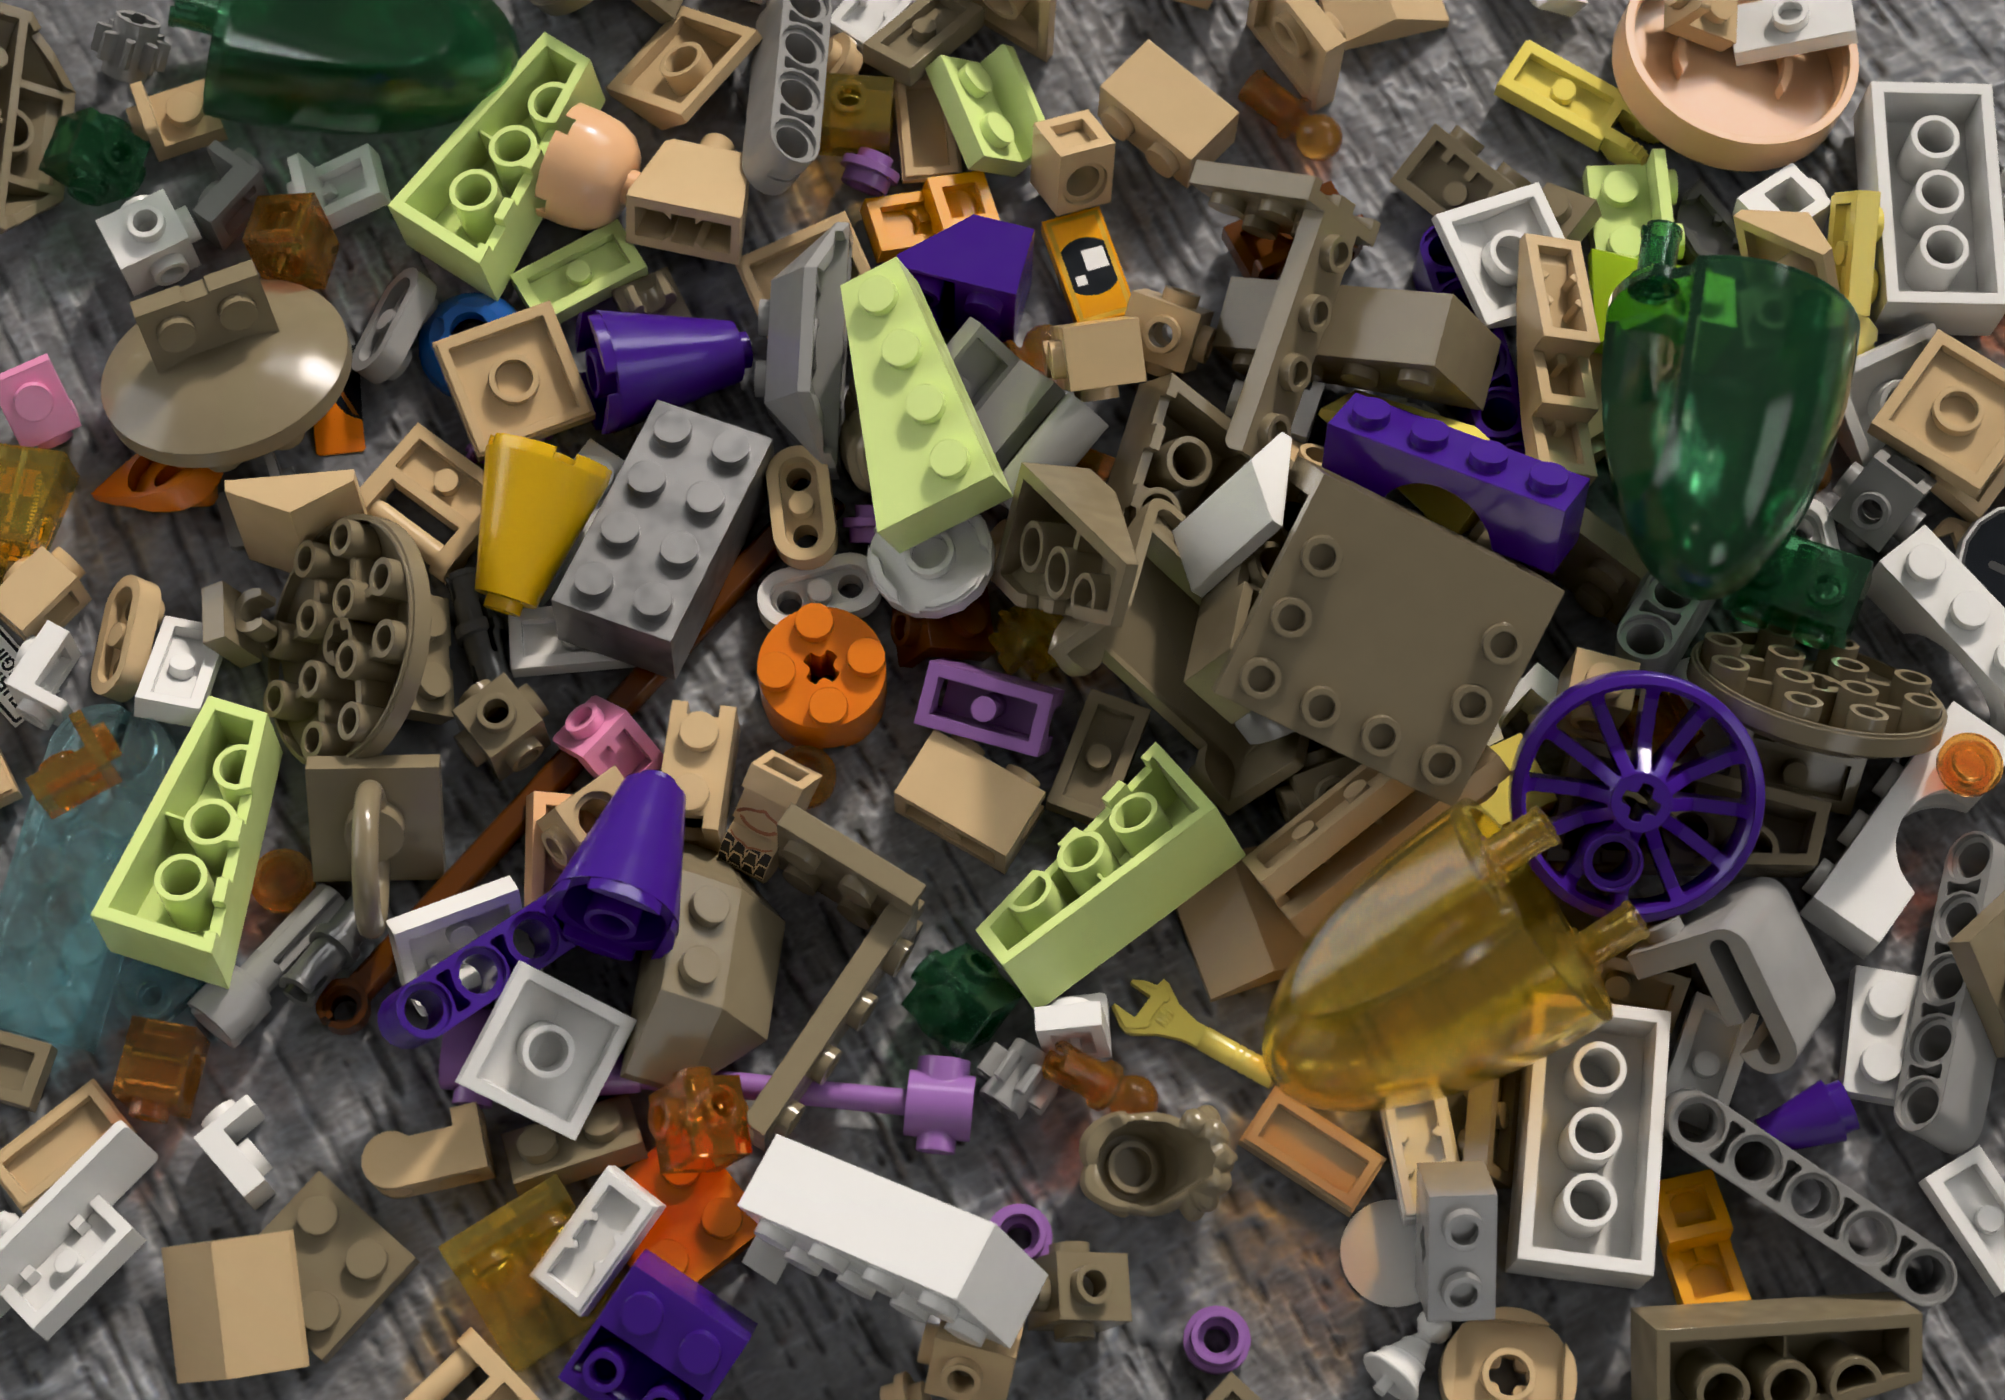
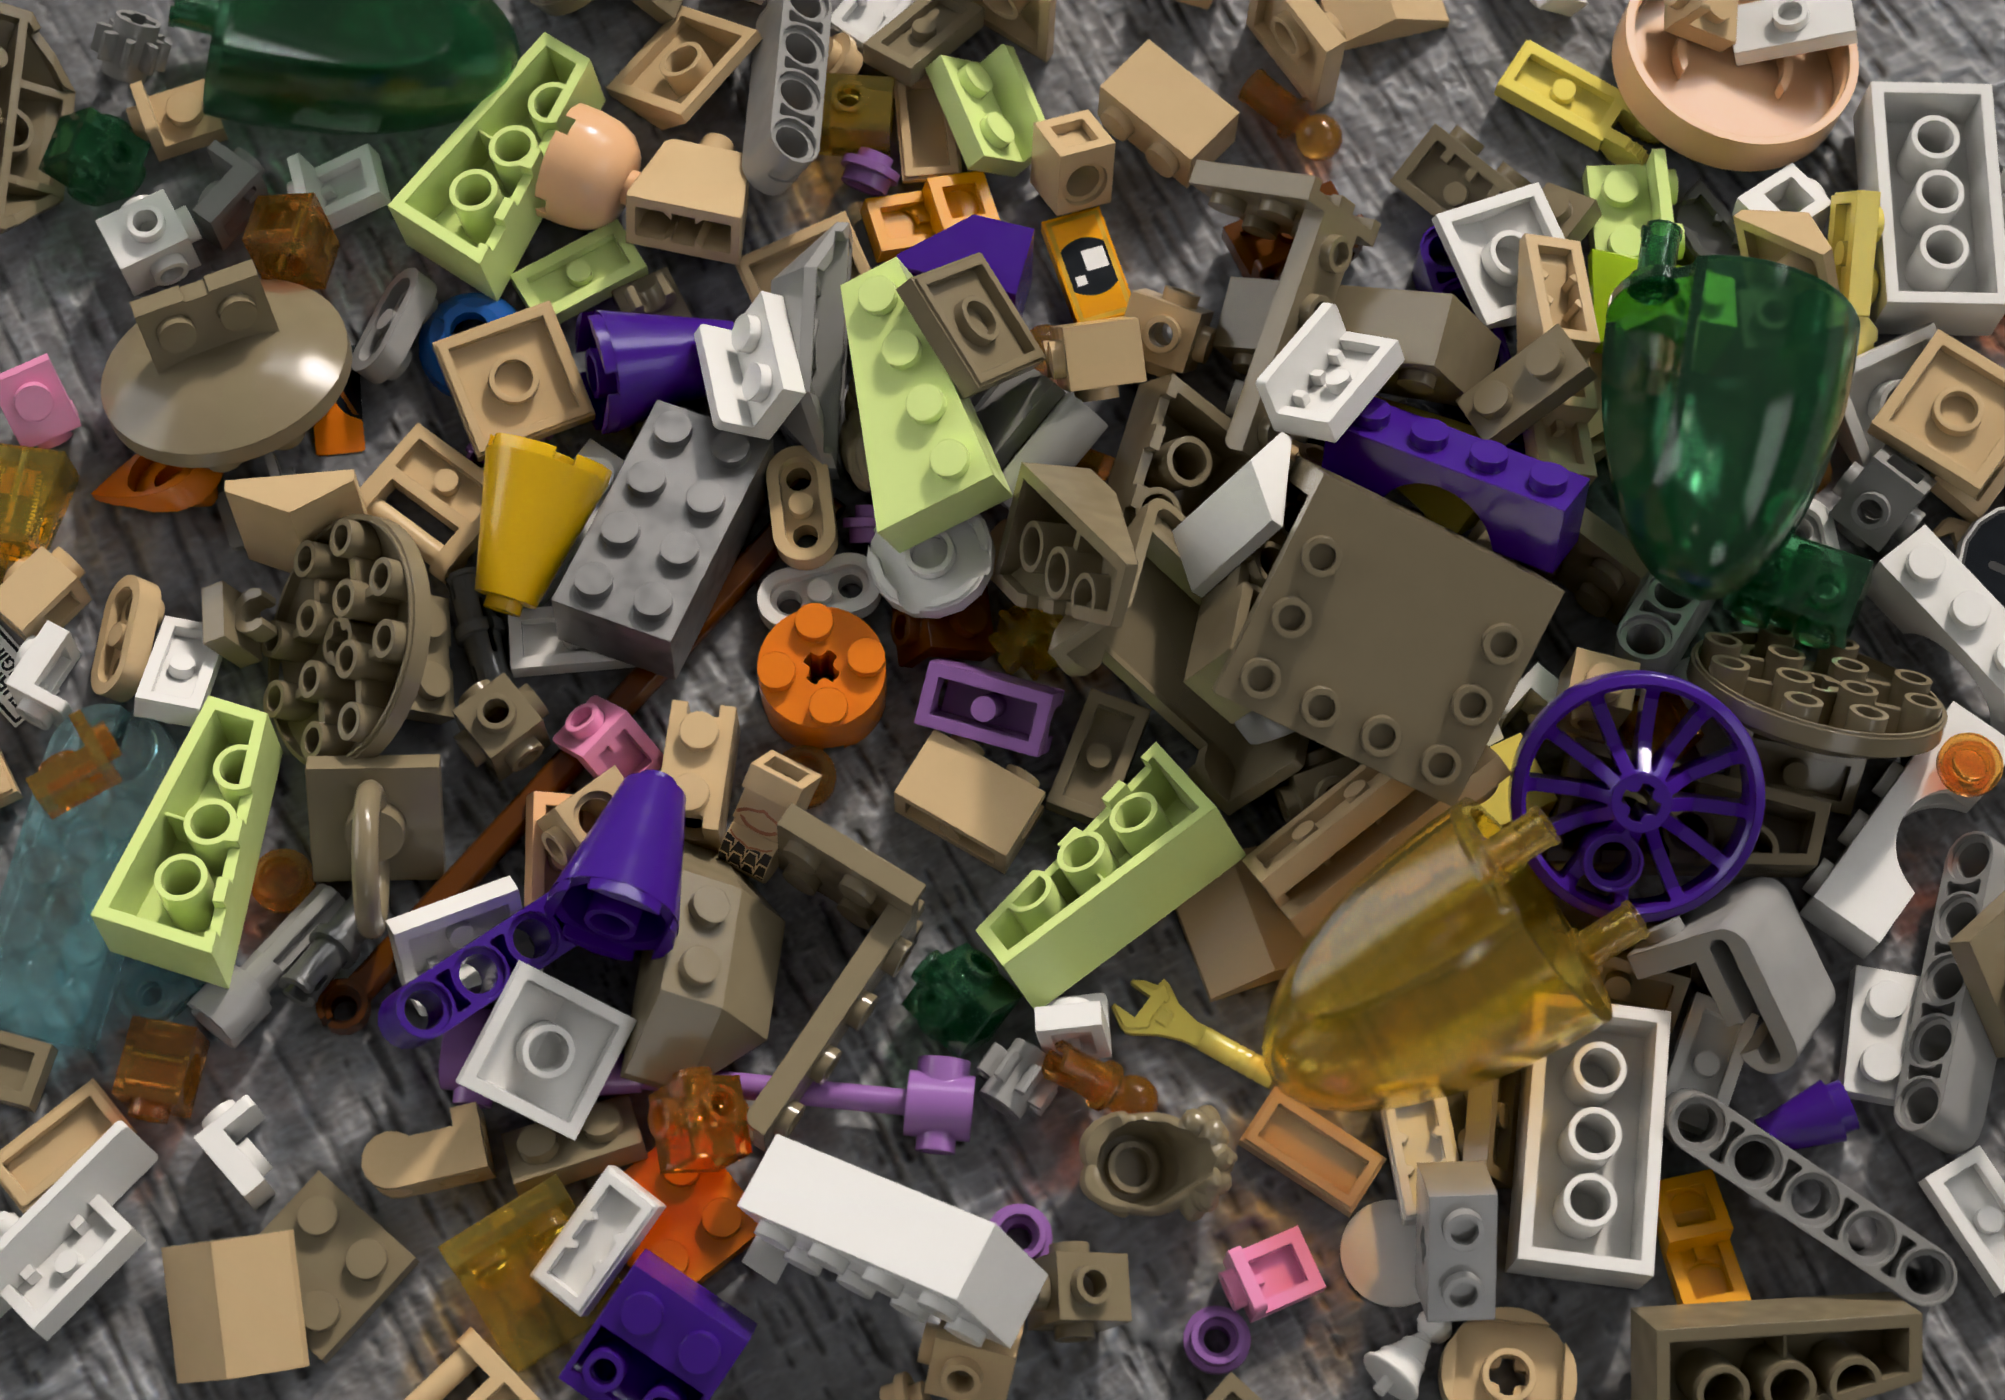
(752, 369): none -> white bracket
(971, 324): none -> dark tan plate
(1270, 1275): none -> bright pink bracket
(1325, 376): none -> white bracket
(1526, 387): none -> dark tan plate

